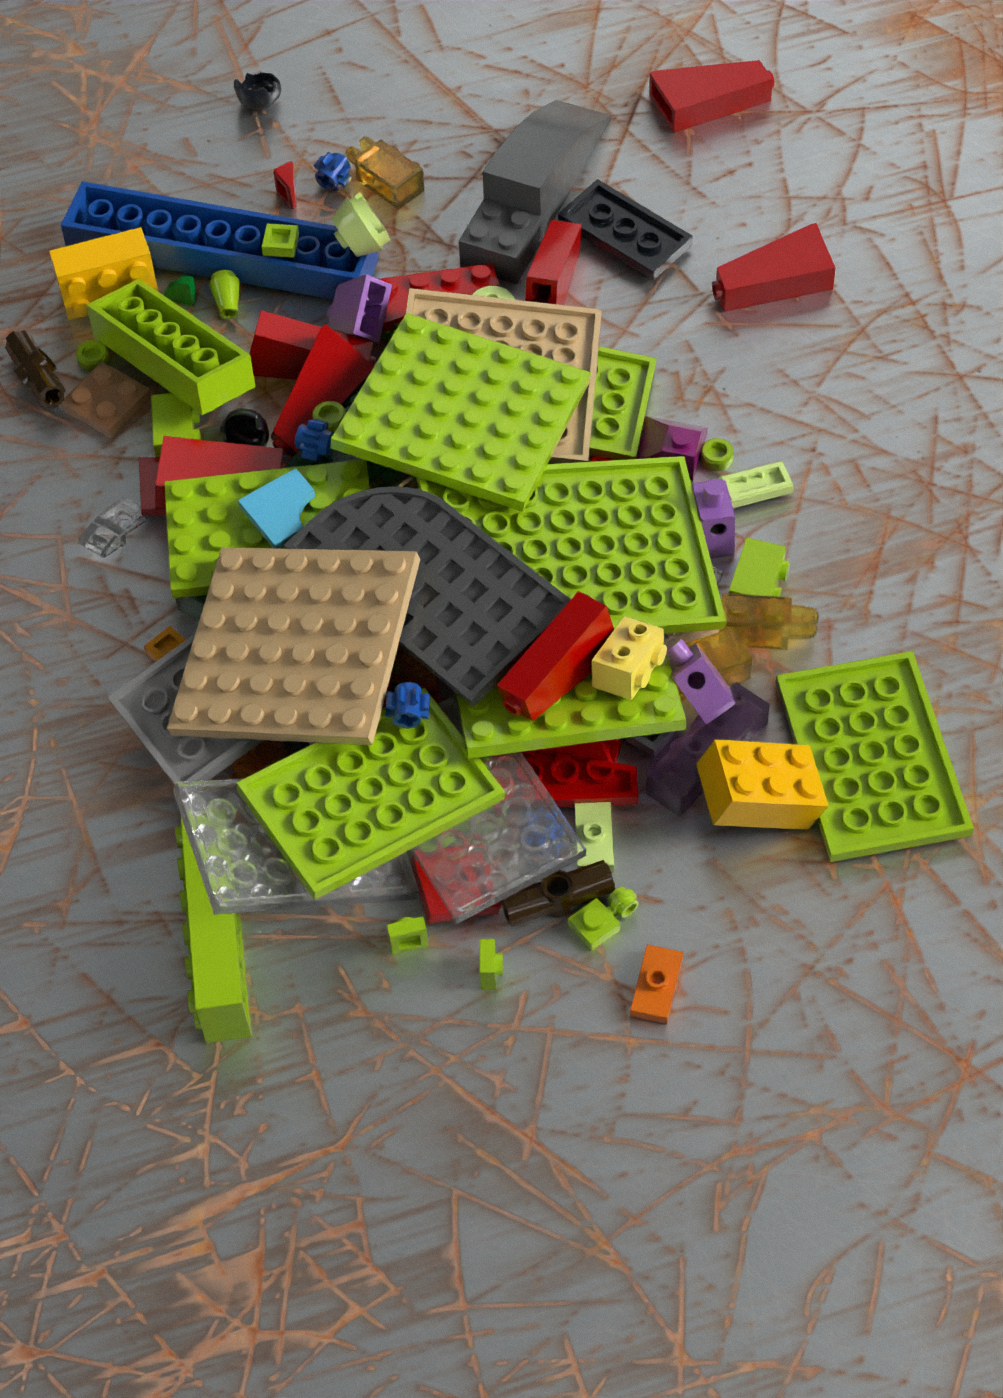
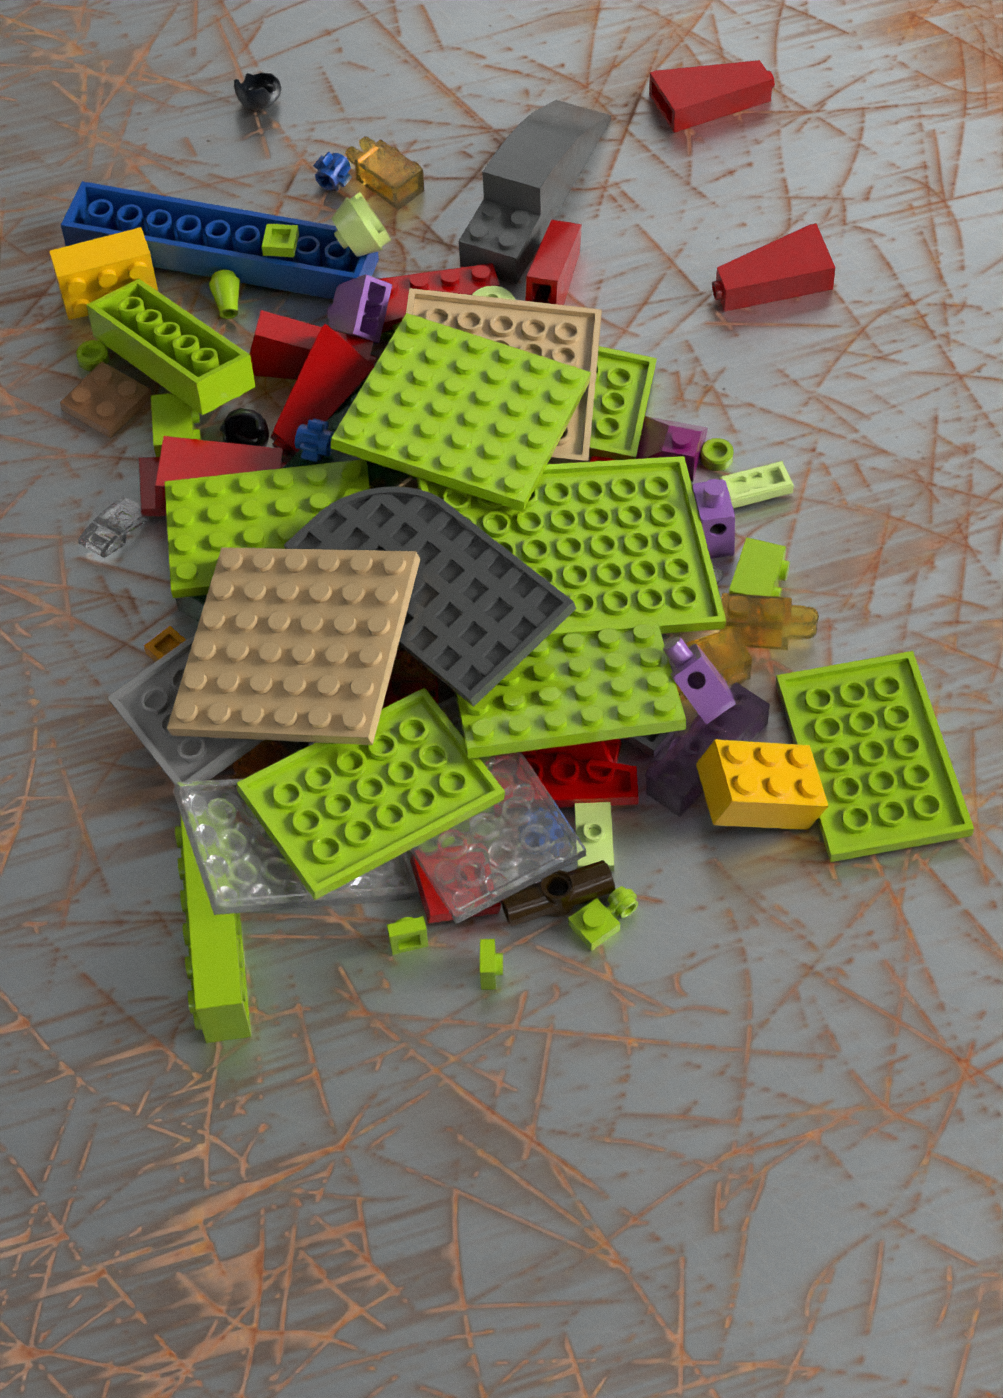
(35, 369): dark brown piece -> none
(182, 290): green tile -> none
(278, 507): medium azure tile -> none
(286, 183): red slope -> none
(330, 412): lime tile -> none
(407, 705): blue gear -> none
(557, 658): red slope -> none
(626, 229): black plate -> none
(628, 658): light yellow brick -> none
(656, 984): orange plate -> none

